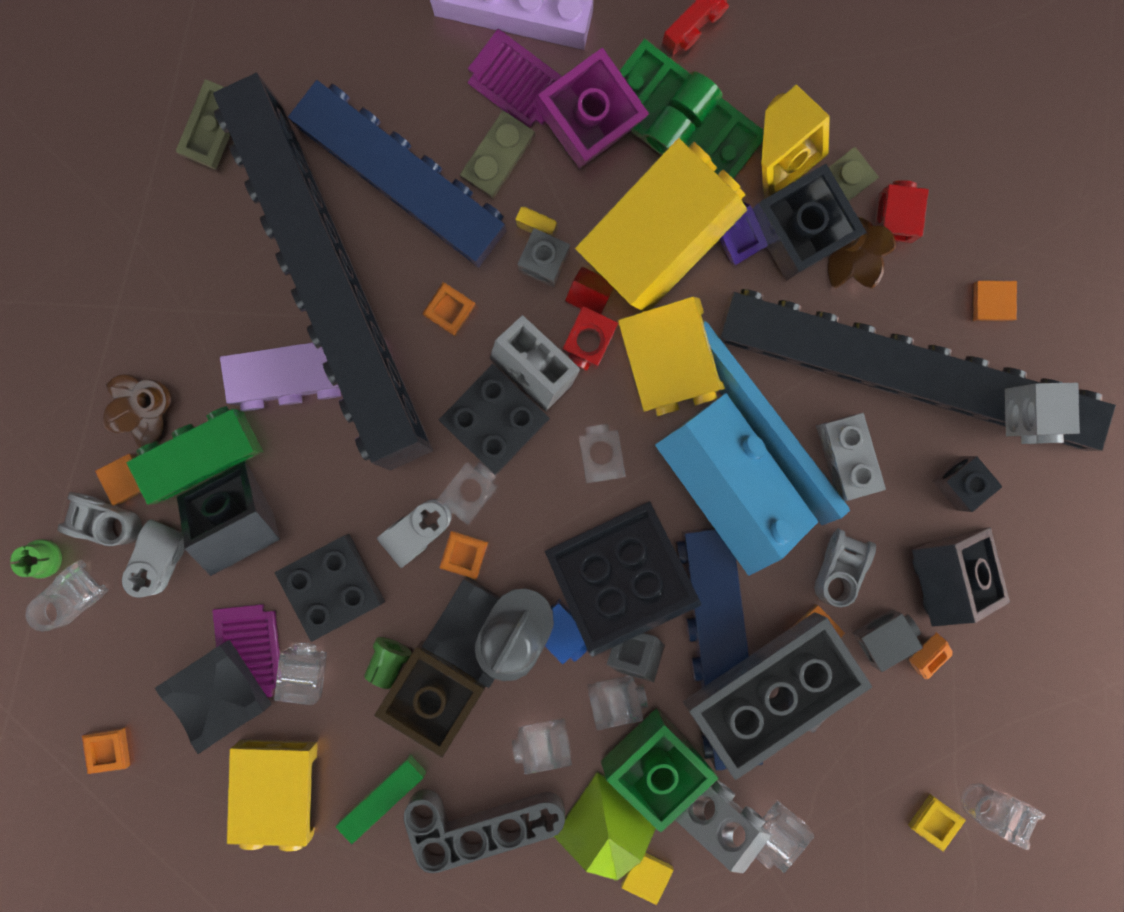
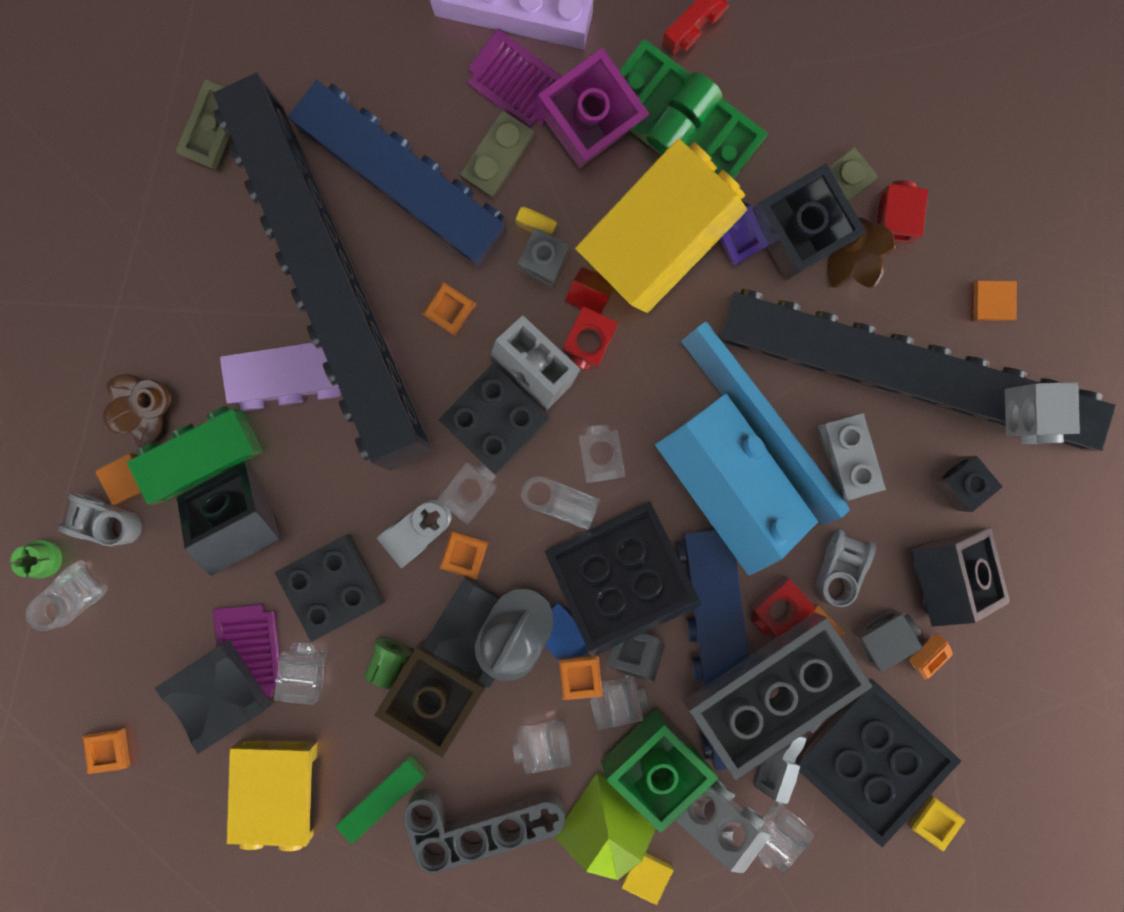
(155, 552): light grey piece -> none
(565, 503): none -> clear piece
(580, 677): none -> orange tile
(671, 356): yellow panel -> none
(780, 772): none -> light grey plate
(792, 139): yellow slope -> none
(798, 607): none -> red brick
(876, 763): none -> black plate
(1005, 816): clear piece -> none

